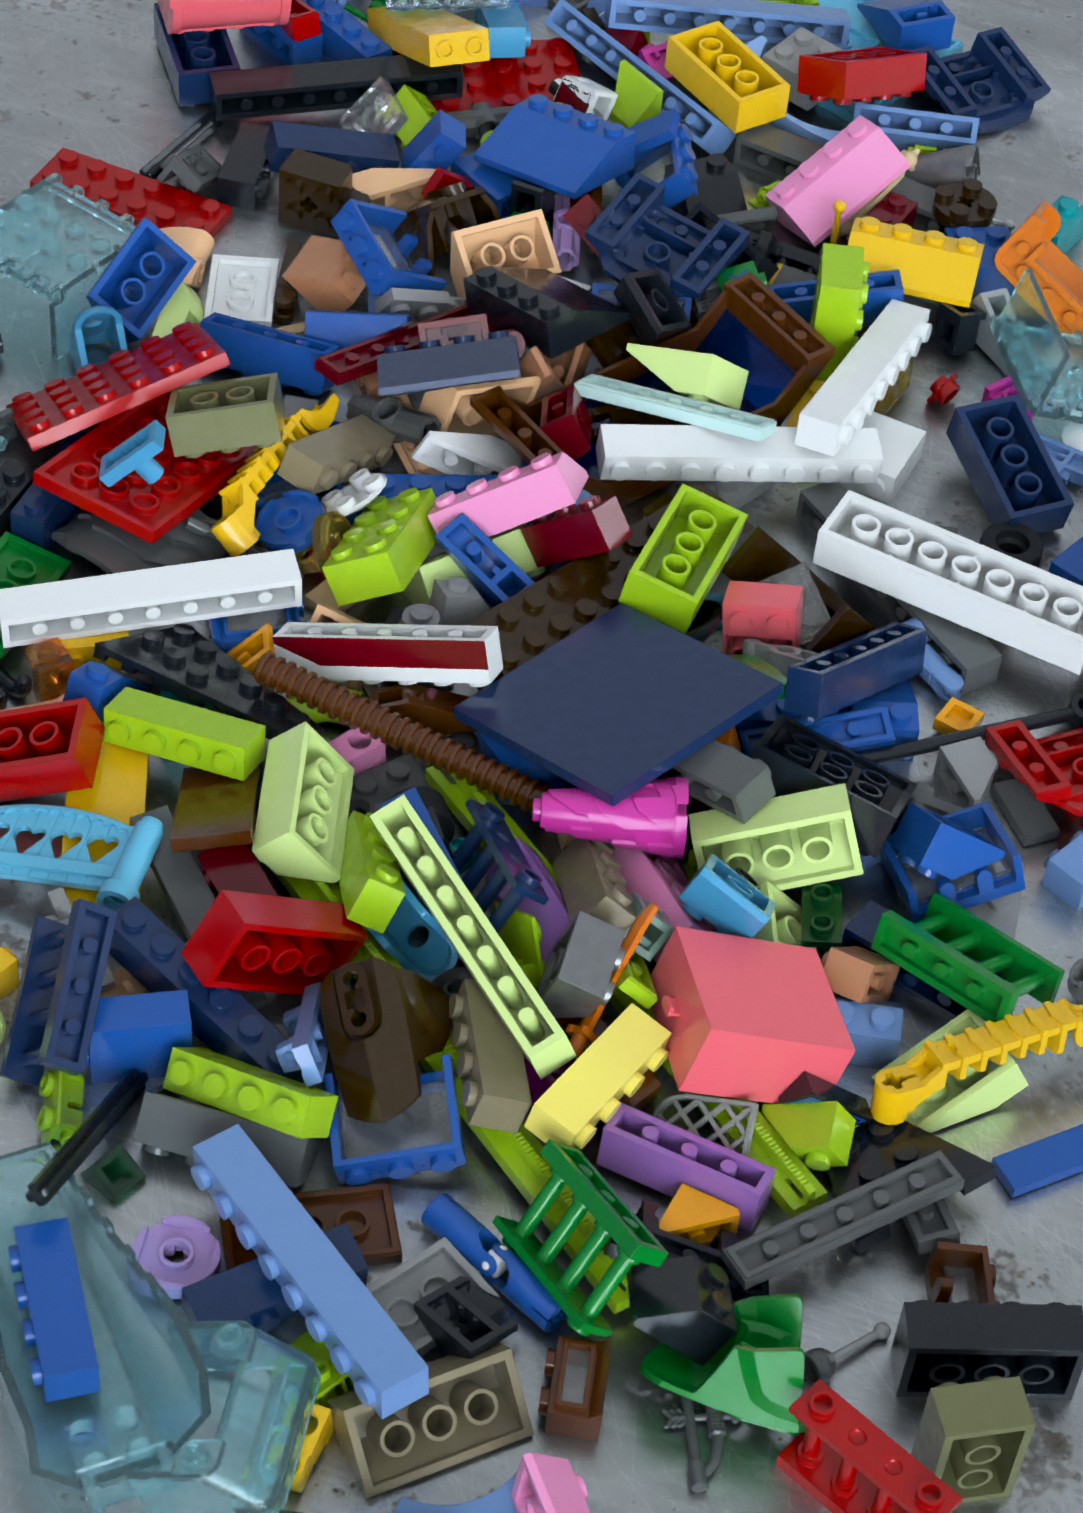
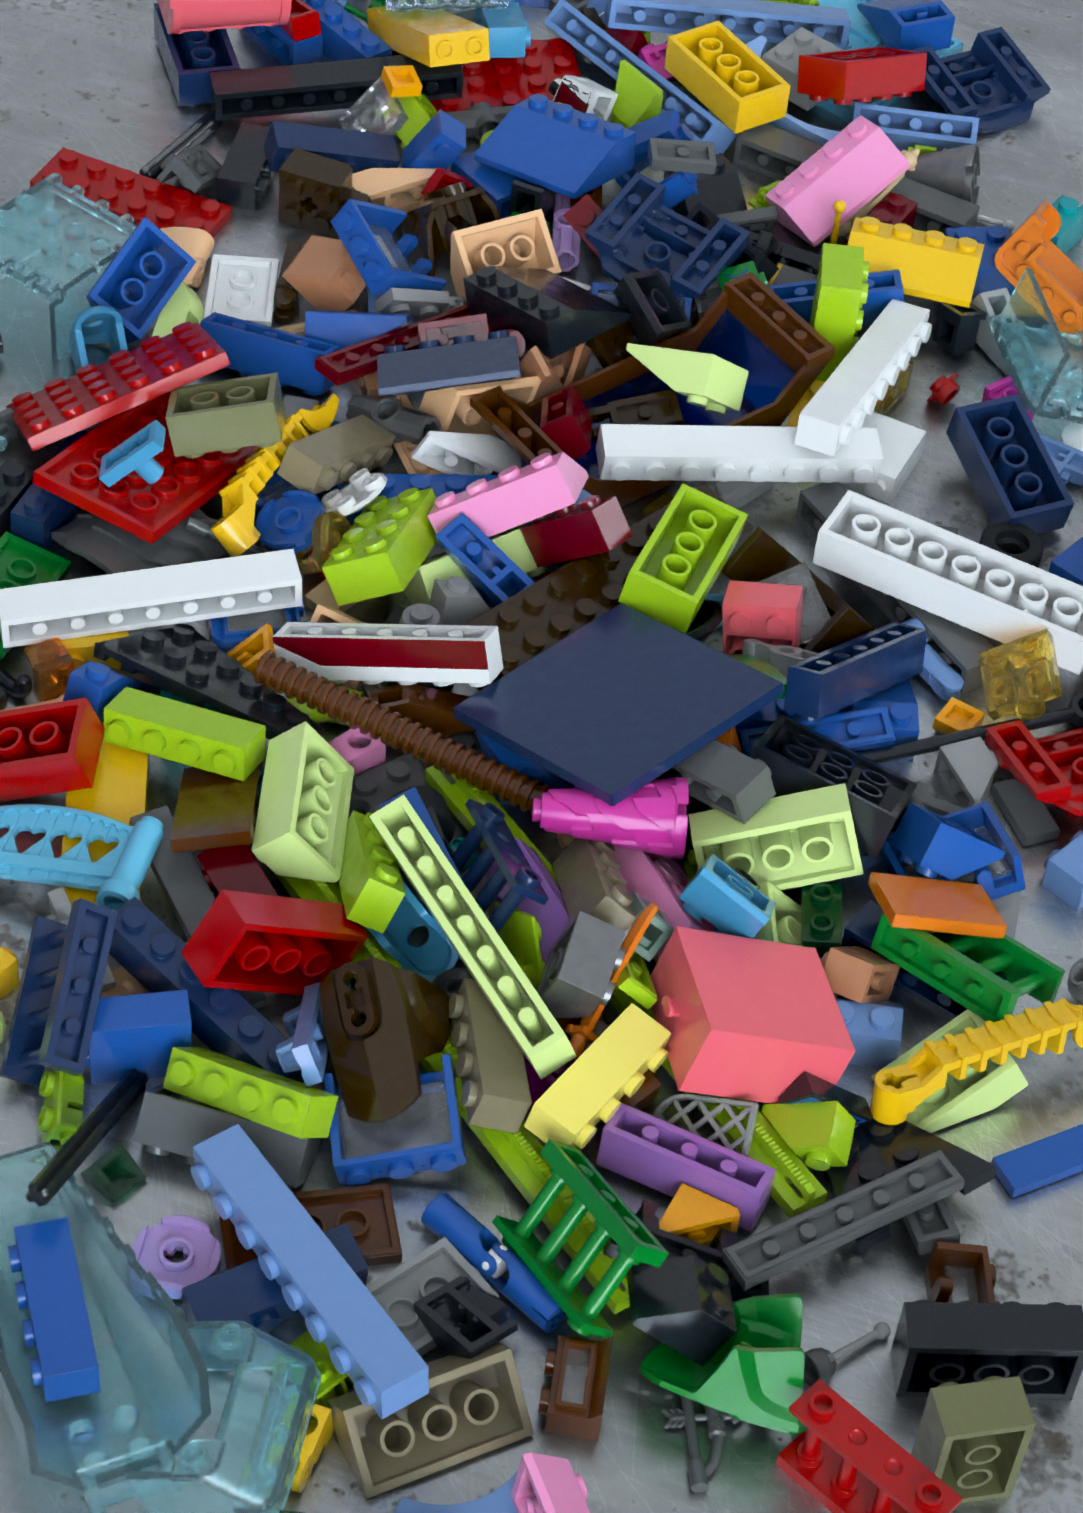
(401, 81): none -> light orange plate
(676, 407): light aqua tile -> none
(681, 156): none -> dark grey plate
(937, 905): none -> orange tile
(964, 204): dark brown plate -> none
(1020, 676): none -> clear yellow plate

